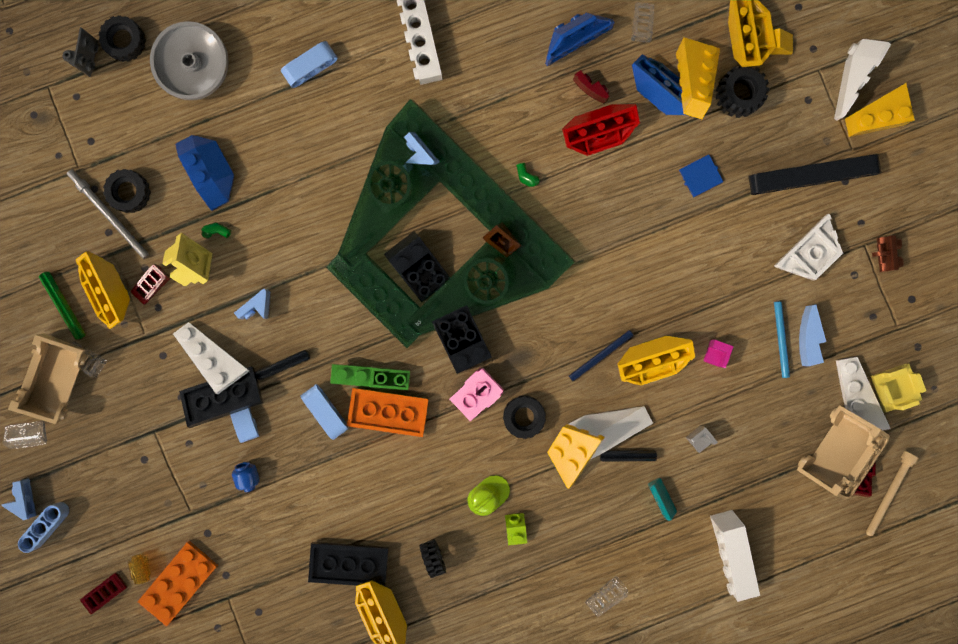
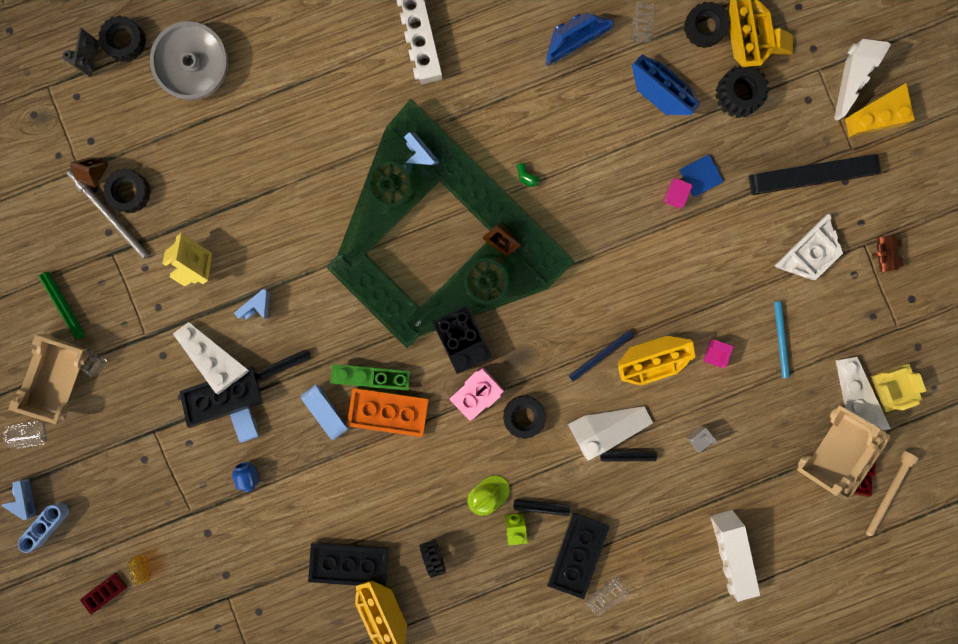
(88, 170): none -> reddish brown slope
(103, 288): yellow wedge -> none
(164, 278): dark red slope -> none
(177, 583): orange plate -> none
(206, 169): blue wedge -> none
(214, 228): green arm -> none
(309, 64): light blue beam -> none
(417, 266): black slope -> none
(541, 507): none -> black axle
(572, 452): yellow wing -> none
(578, 555): none -> black plate
(595, 91): dark red slope -> none
(601, 128): red wedge -> none
(662, 498): teal slope -> none
(677, 193): none -> dark pink panel
(697, 75): yellow wedge -> none
(706, 9): none -> black tyre
(810, 337): light blue slope -> none

